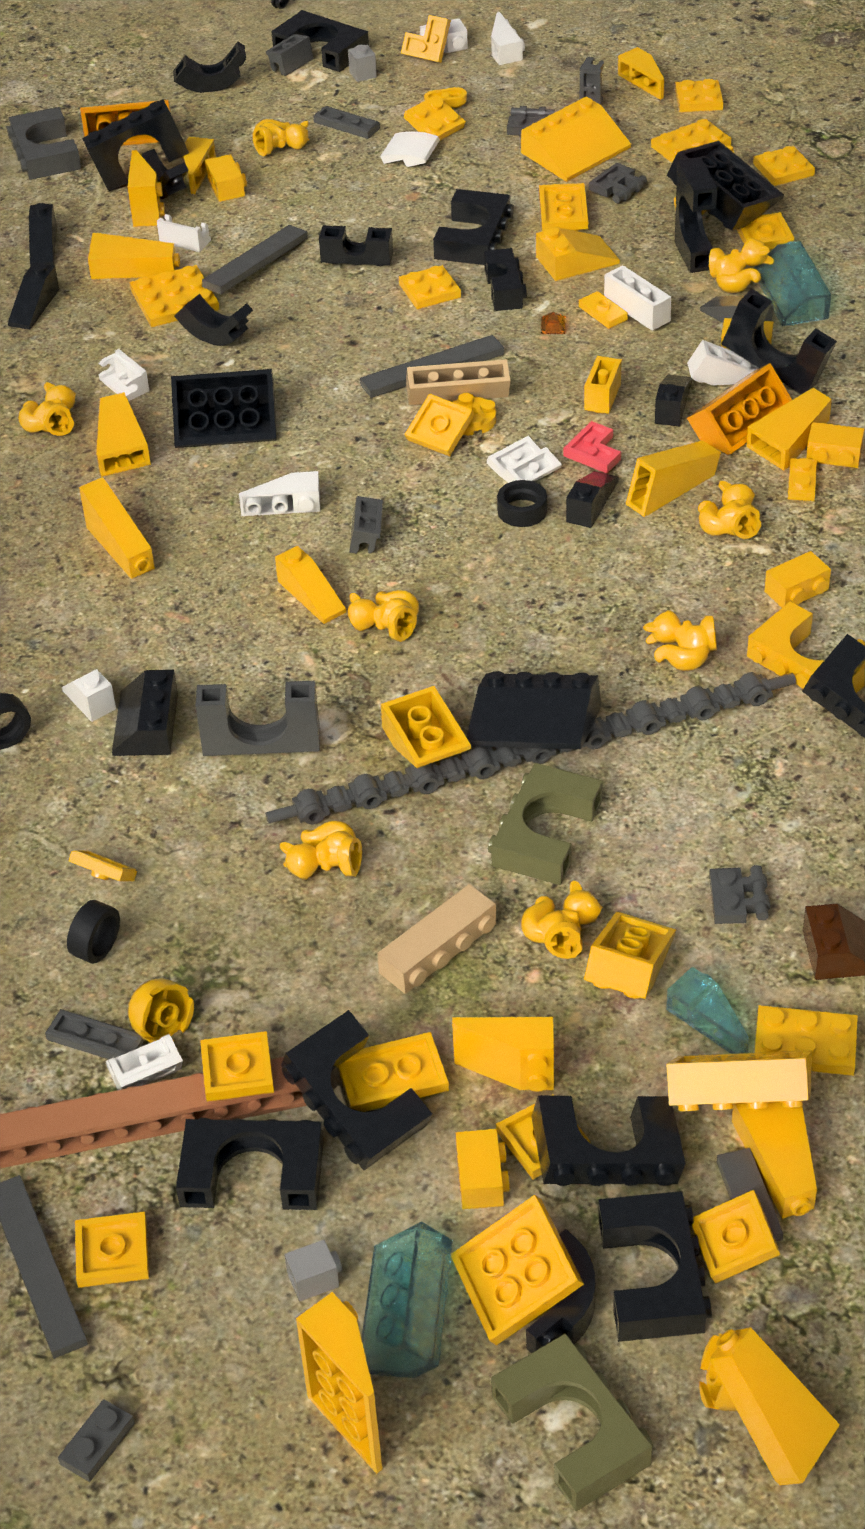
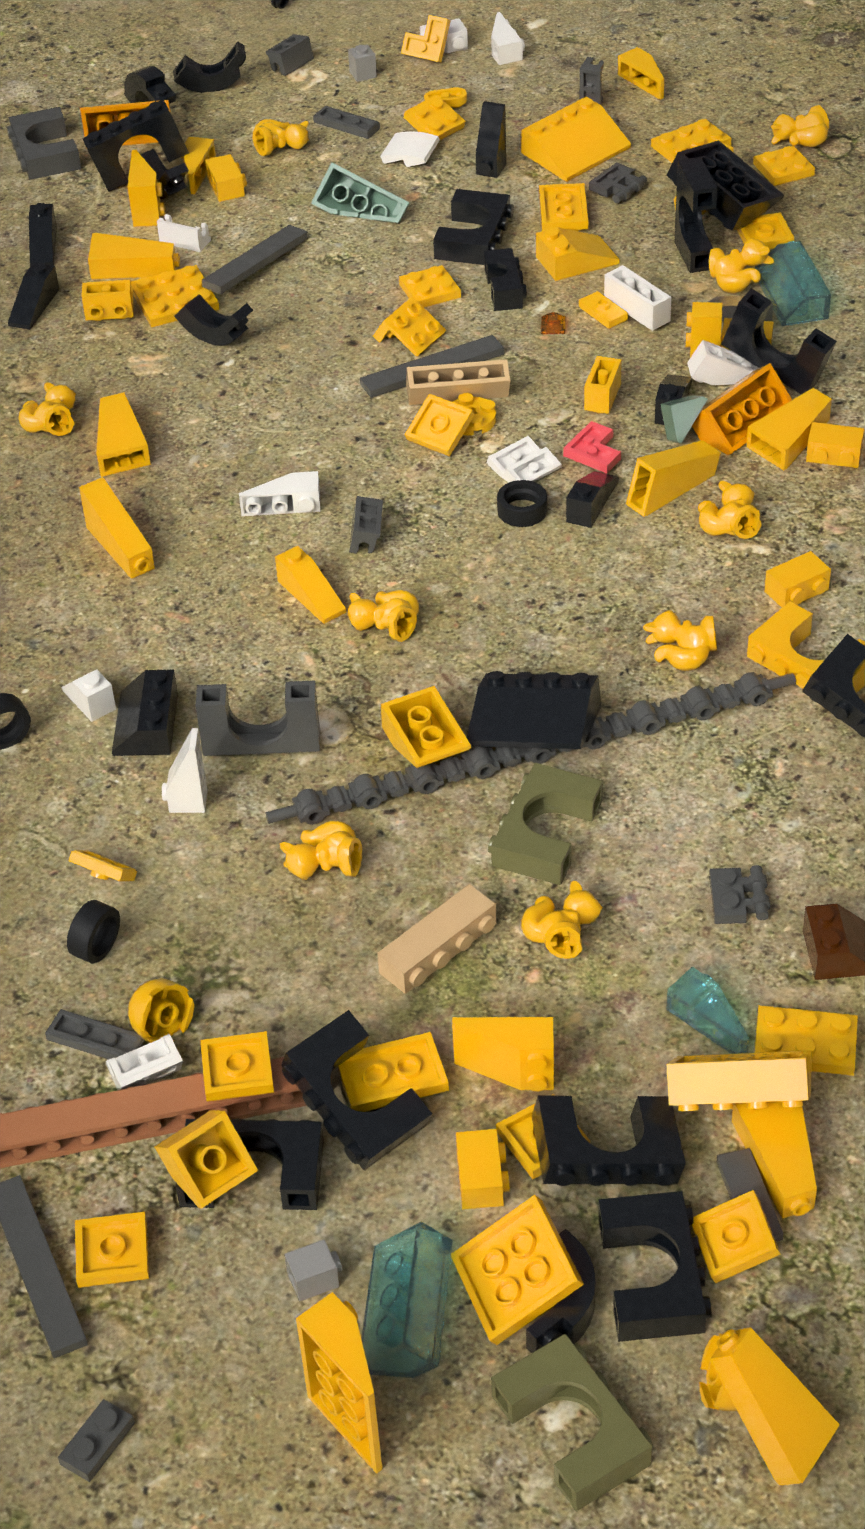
(107, 300): none -> yellow brick
(124, 375): white hinge -> none
(147, 85): none -> black arch
(186, 780): none -> white slope
(206, 1157): none -> yellow slope
(223, 408): black slope -> none
(321, 29): black arch -> none
(338, 248): black arch -> none
(353, 196): none -> sand green wedge
(412, 326): none -> yellow bracket
(491, 140): none -> black slope
(524, 117): dark grey plate -> none
(628, 955): yellow slope -> none
(680, 416): none -> sand green slope
(698, 95): yellow plate -> none
(704, 323): none -> yellow brick
(802, 479): yellow plate -> none
(804, 131): none -> yellow animal

